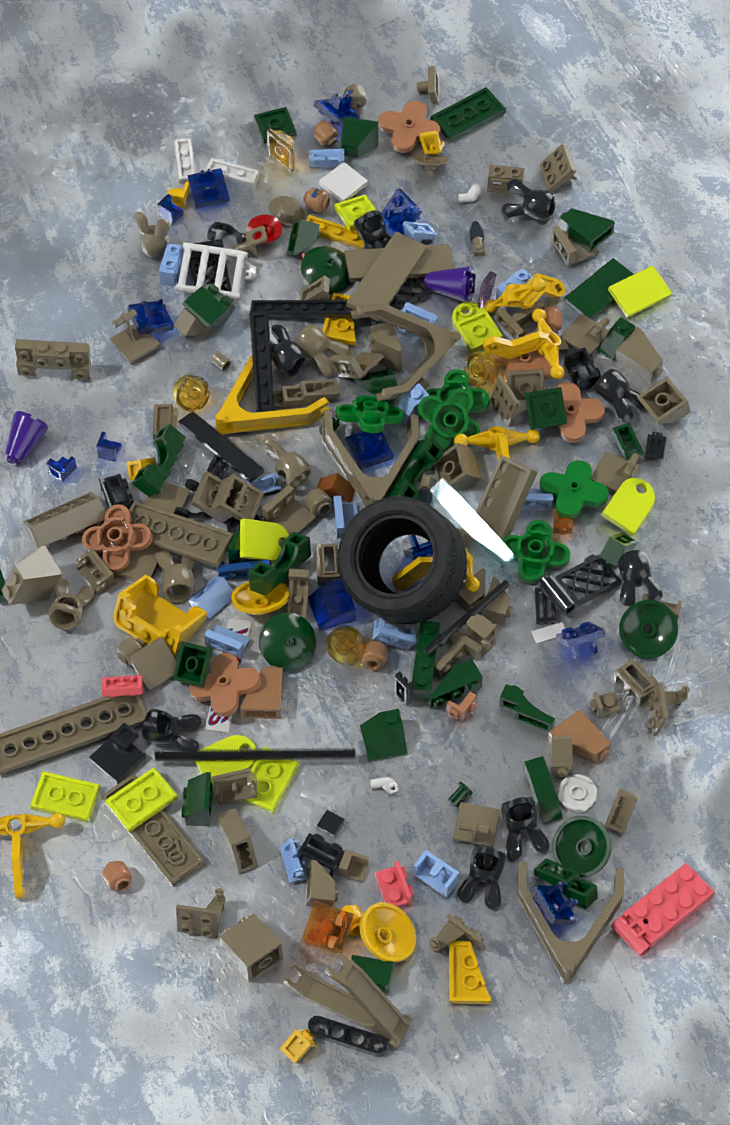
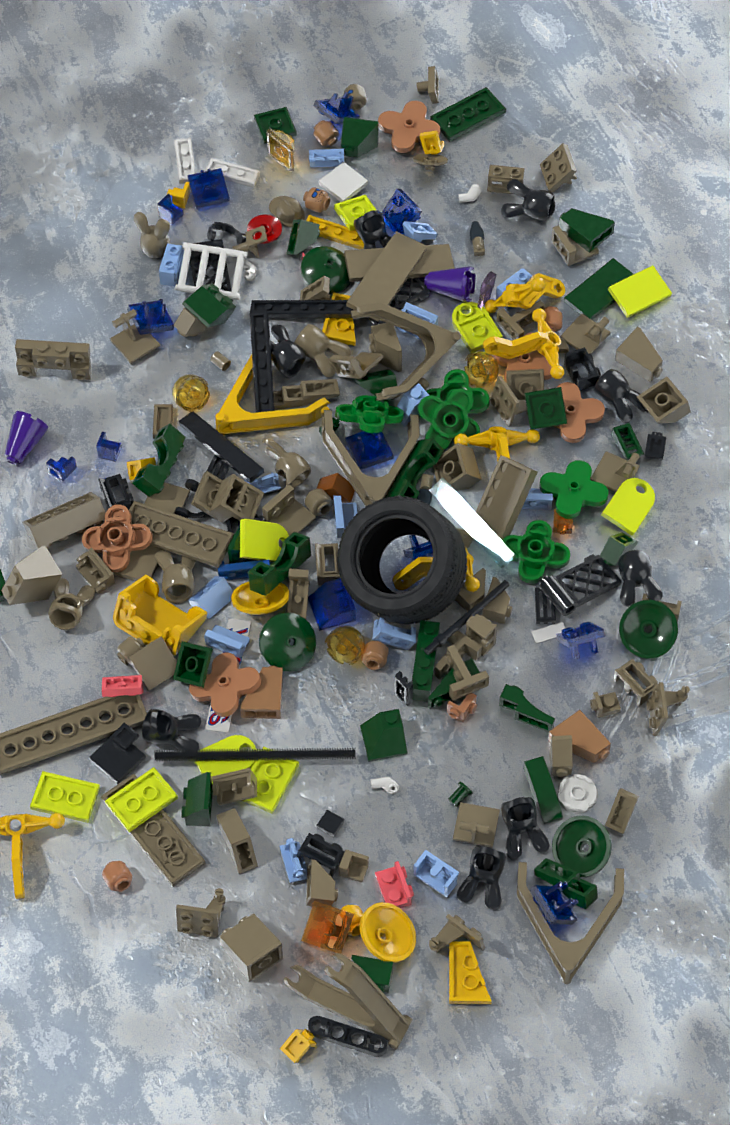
(465, 682): none -> dark tan bracket
(615, 337): dark green slope -> none
(663, 909): coral hinge -> none

